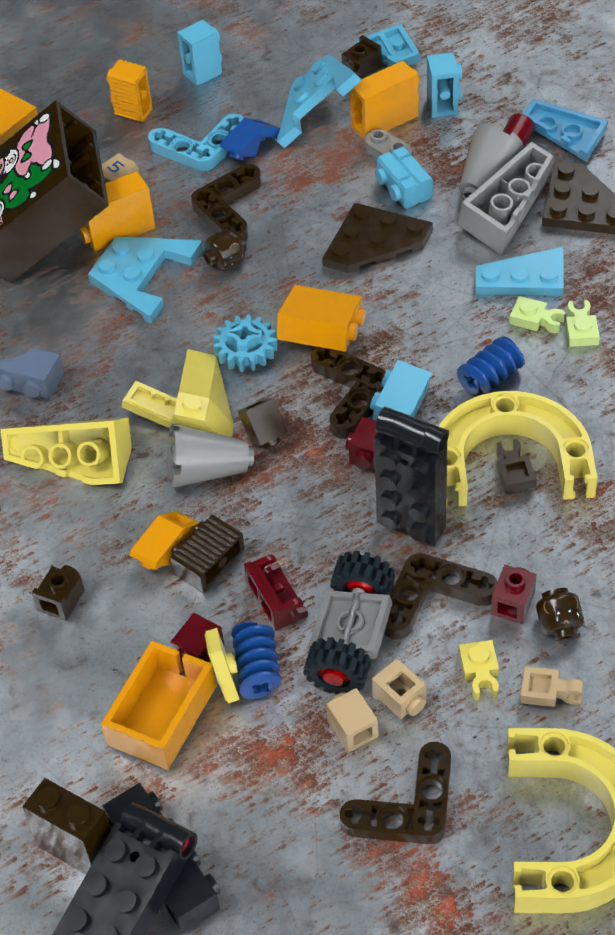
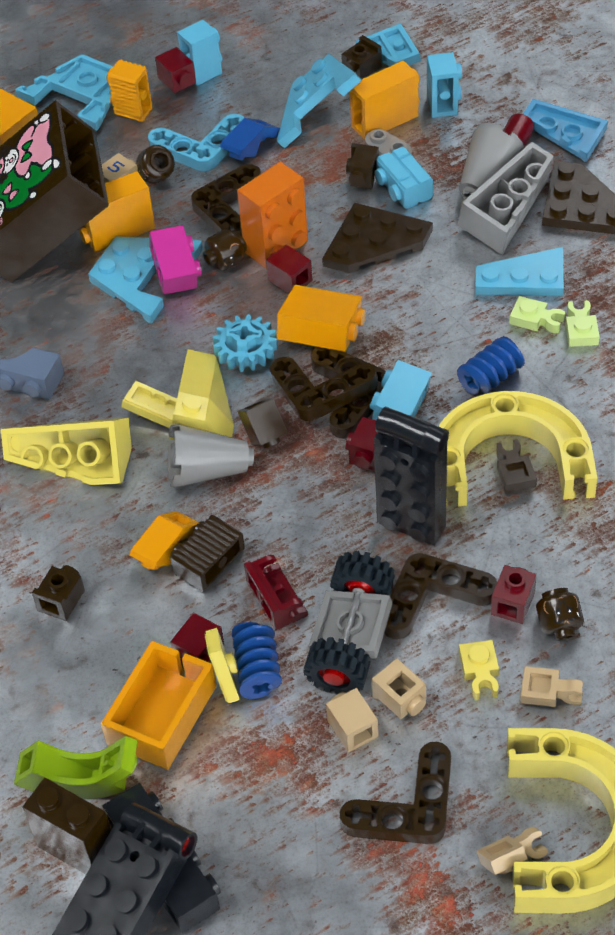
(79, 79): none -> medium azure wing
(84, 774): none -> lime arch
(155, 164): none -> dark brown head
(174, 259): none -> dark pink brick
(175, 69): none -> dark red brick
(273, 212): none -> orange brick
(289, 268): none -> dark red brick
(313, 395): none -> dark brown beam
(362, 165): none -> dark brown brick
(502, 854): none -> tan plate

